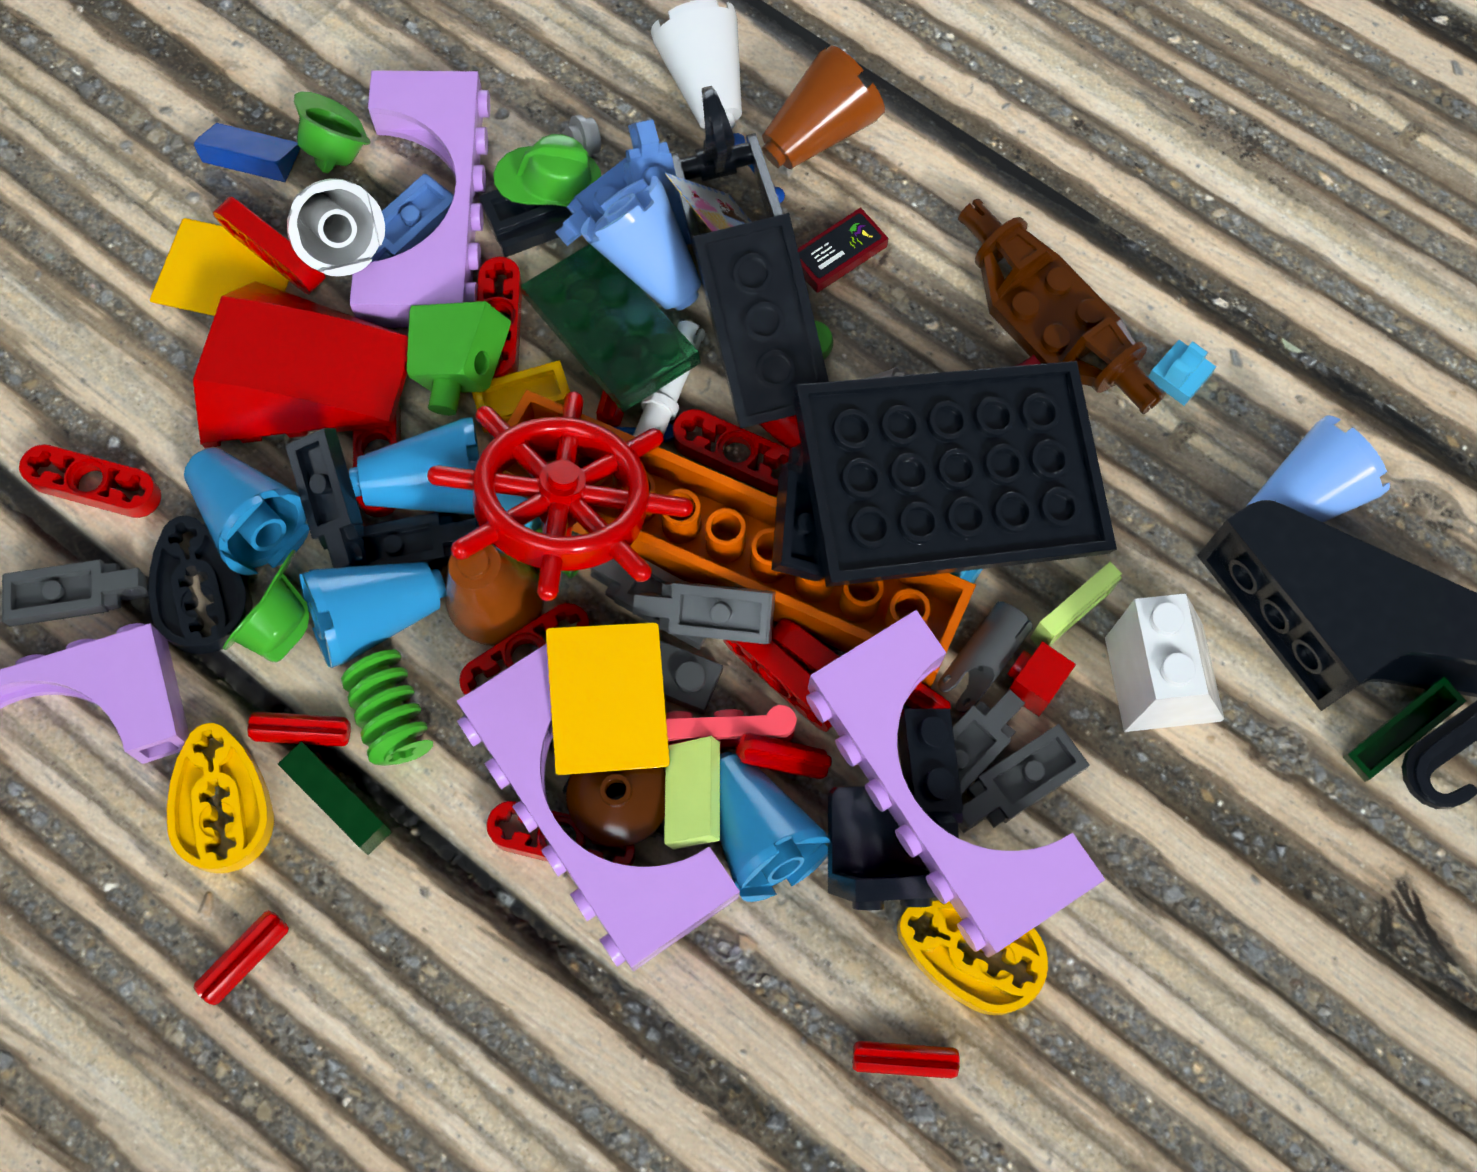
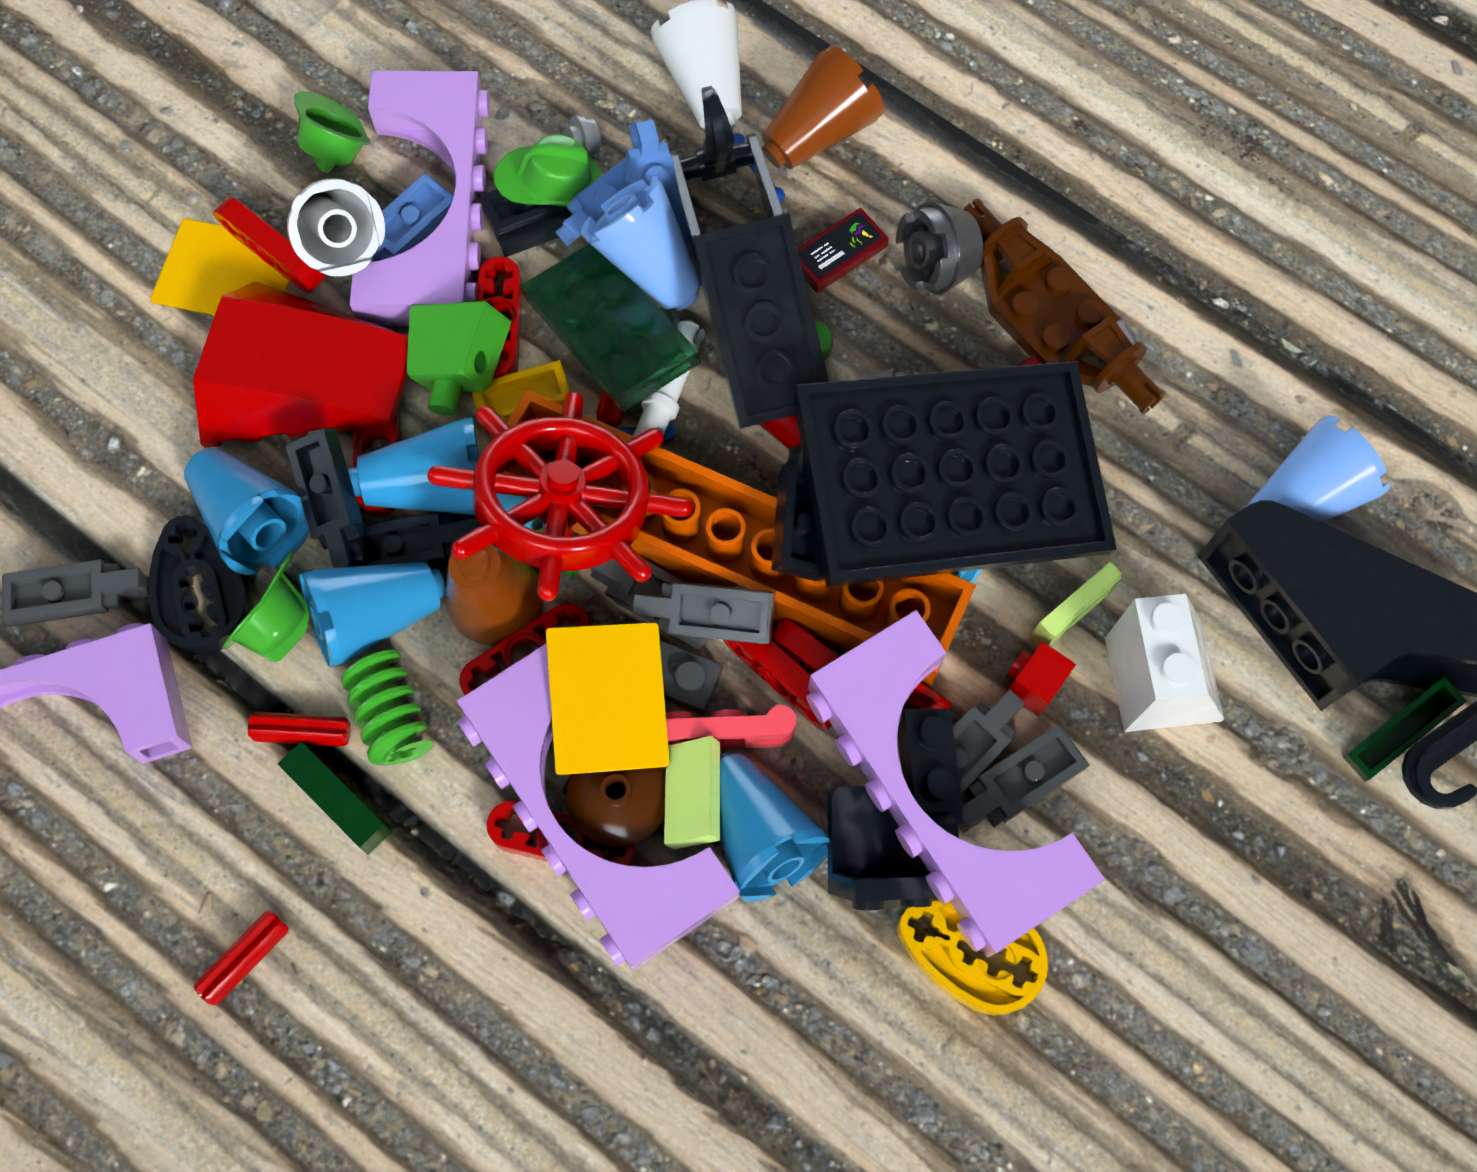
(76, 466): red beam -> none
(191, 814): yellow piece -> none
(247, 151): blue slope -> none
(700, 449): red beam -> none
(712, 206): sticker -> none
(783, 756): red axle -> none
(905, 1059): red axle -> none
(939, 247): none -> flat silver cone
(986, 653): dark grey piece -> none
(1182, 371): medium azure tile -> none

